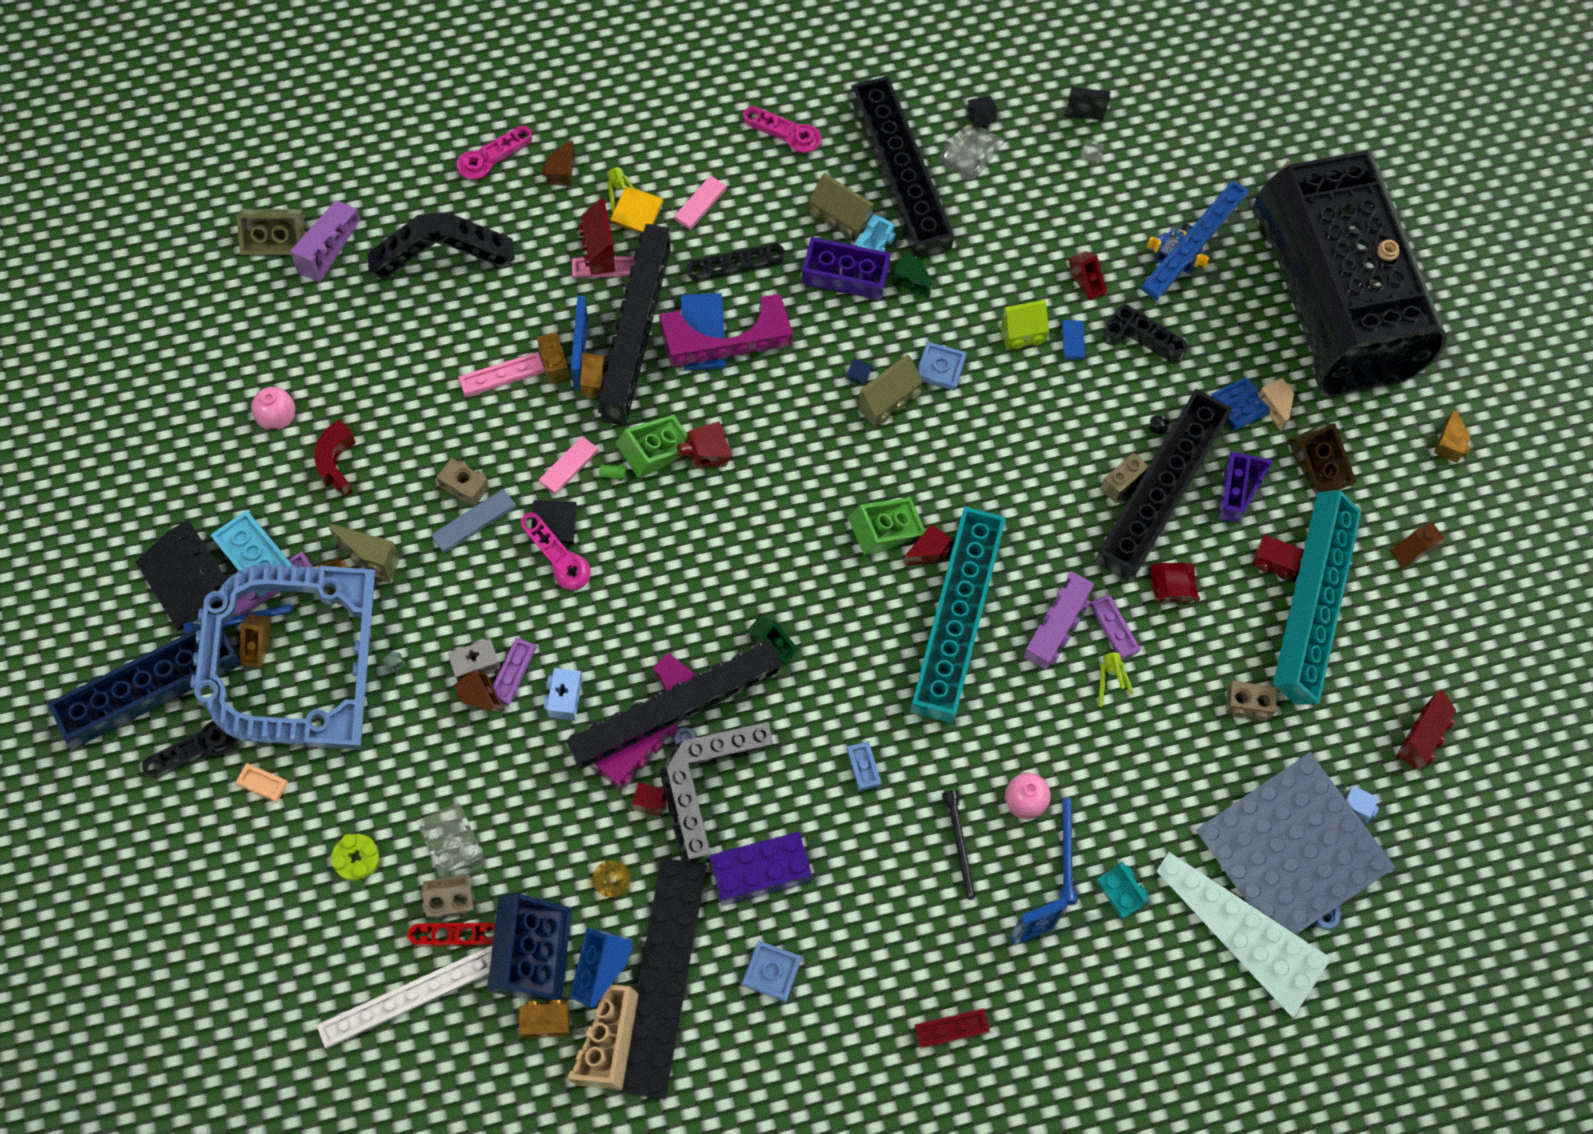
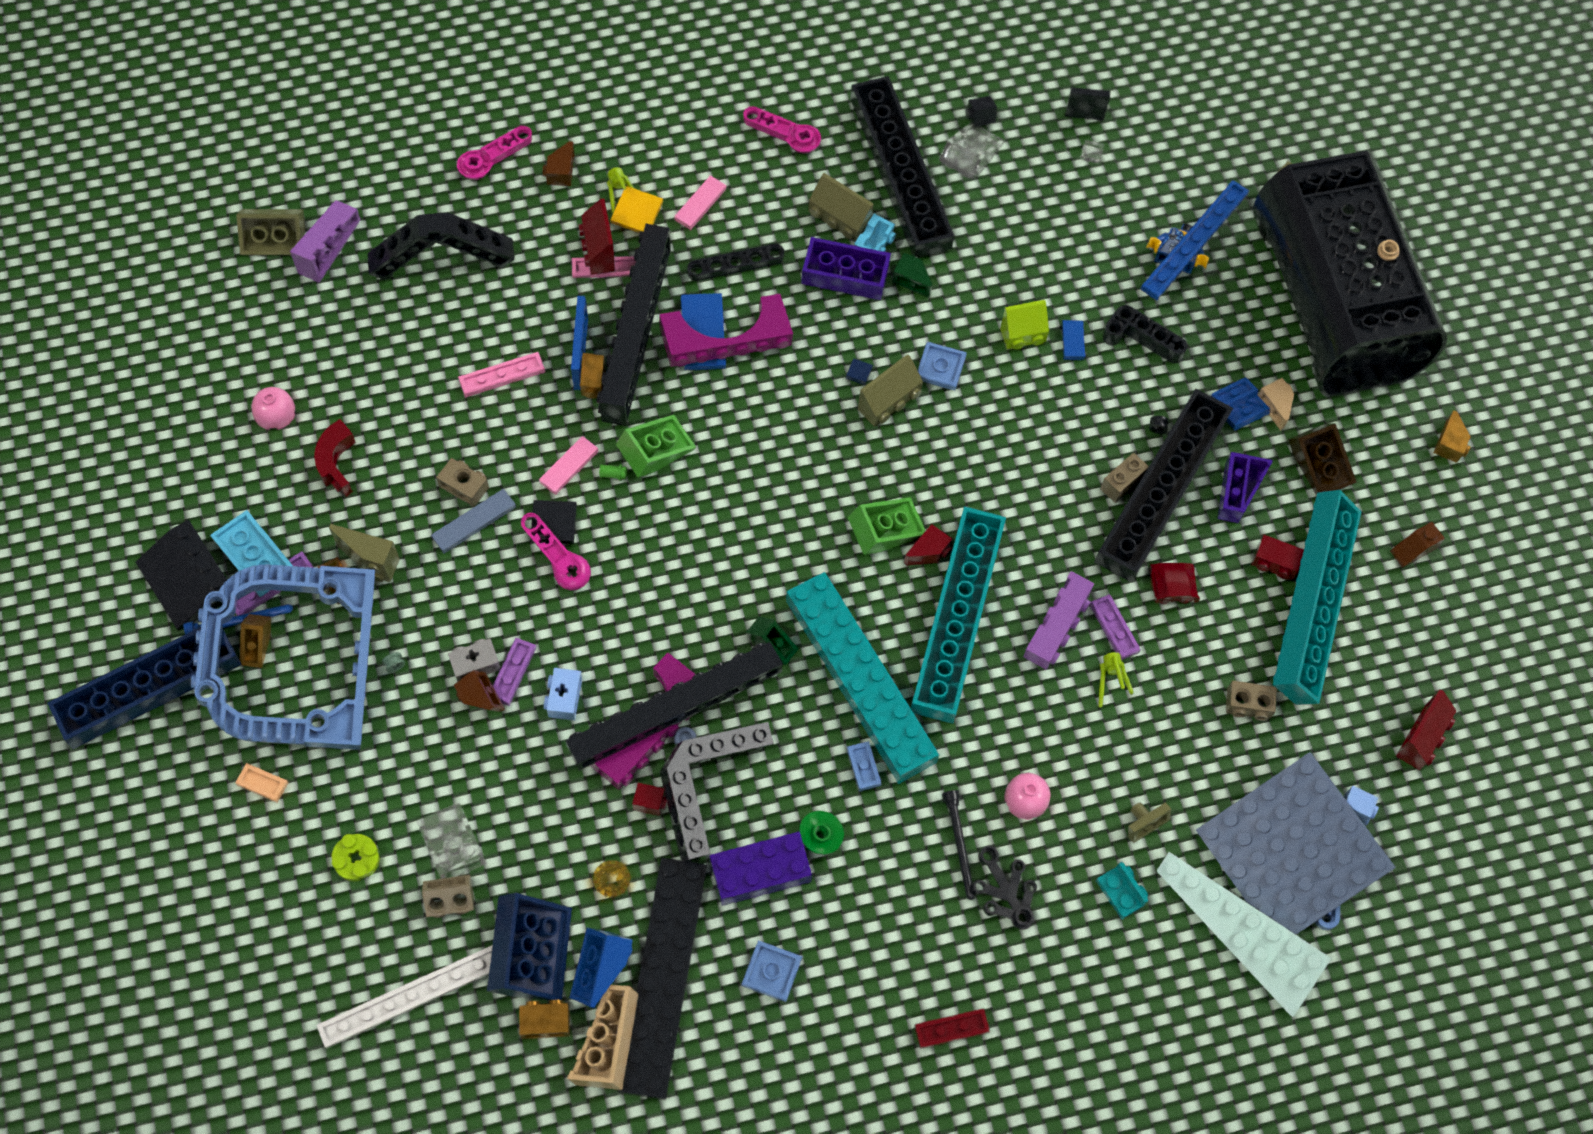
(191, 750): black beam -> none
(454, 934): red beam -> none
(553, 358): pearl gold brick -> none
(706, 446): dark red torso -> none
(825, 824): none -> green dish
(862, 678): none -> teal brick
(1006, 890): none -> black plant
(1038, 921): blue tile -> none
(1067, 890): blue piece -> none
(1088, 274): dark red slope -> none
(1147, 820): none -> olive tile

